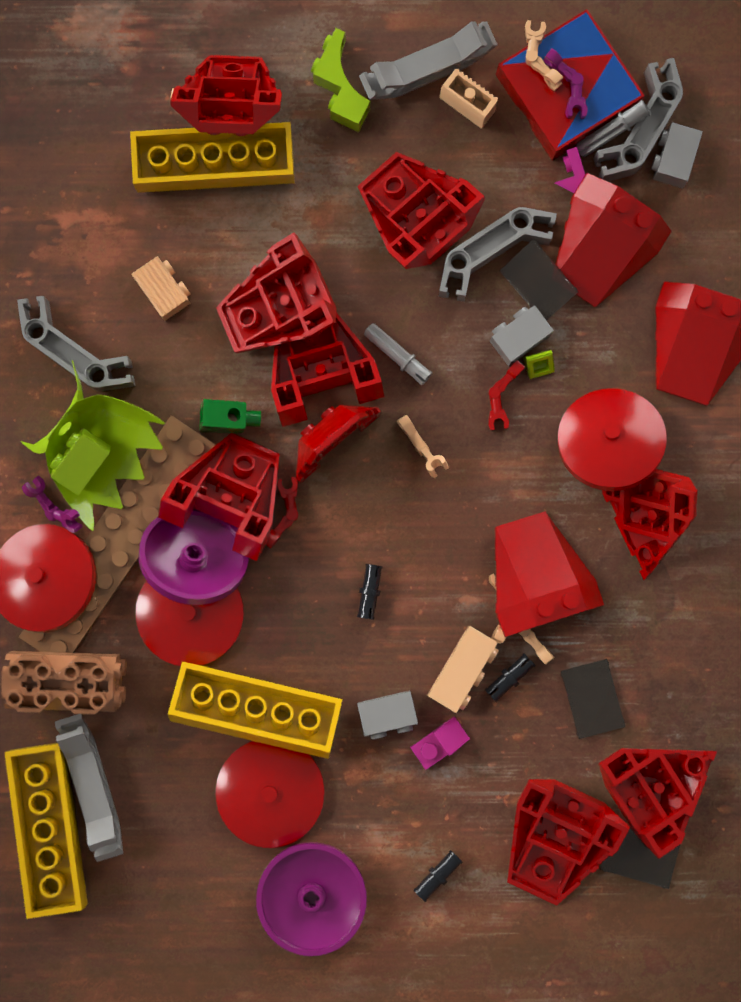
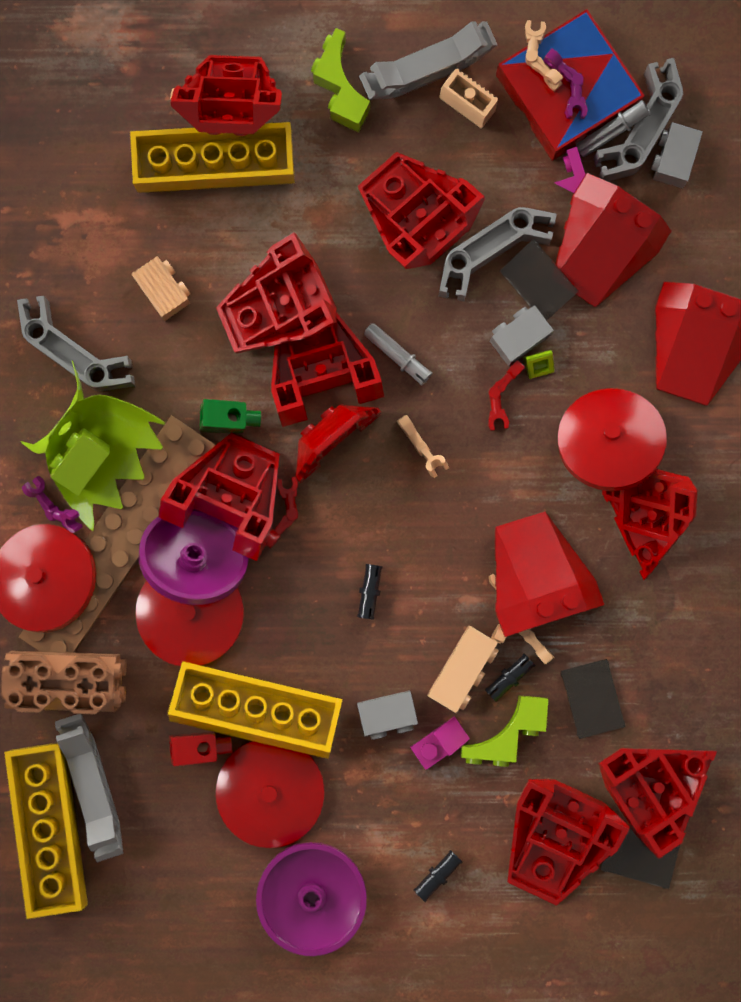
(184, 748): none -> red torso
(502, 748): none -> lime arch

